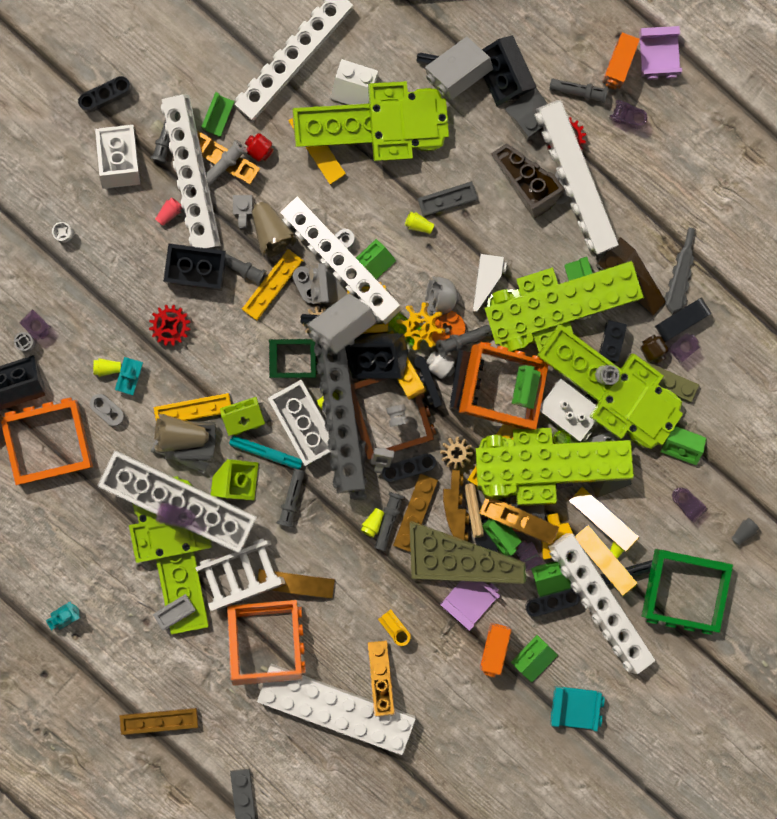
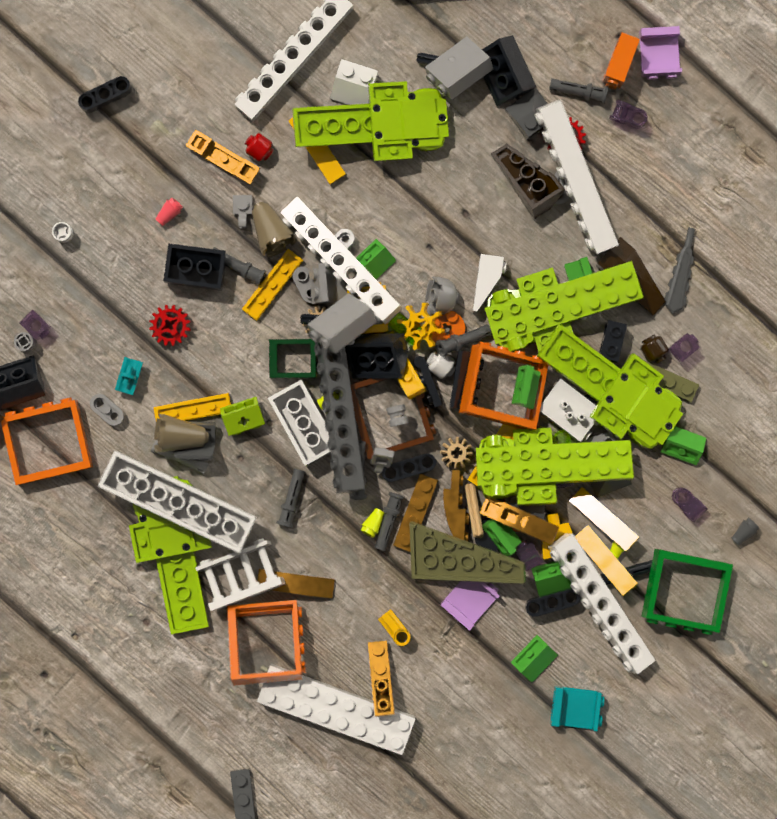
(63, 616): teal hips -> none
(105, 367): neon yellow cone -> none
(117, 156): white slope -> none
(158, 721): pearl gold plate -> none
(162, 144): dark grey pin -> none
(171, 515): clear purple piece -> none
(174, 612): light grey tile -> none
(195, 162): white brick -> none
(217, 115): bright green panel -> none
(228, 159): light grey pin -> none
(235, 480): lime slope -> none
(266, 452): teal axle -> none
(418, 223): neon yellow cone -> none
(447, 199): dark grey tile -> none
(495, 649): orange window -> none
(603, 374): light grey wheel -> none
(683, 319): black beam -> none

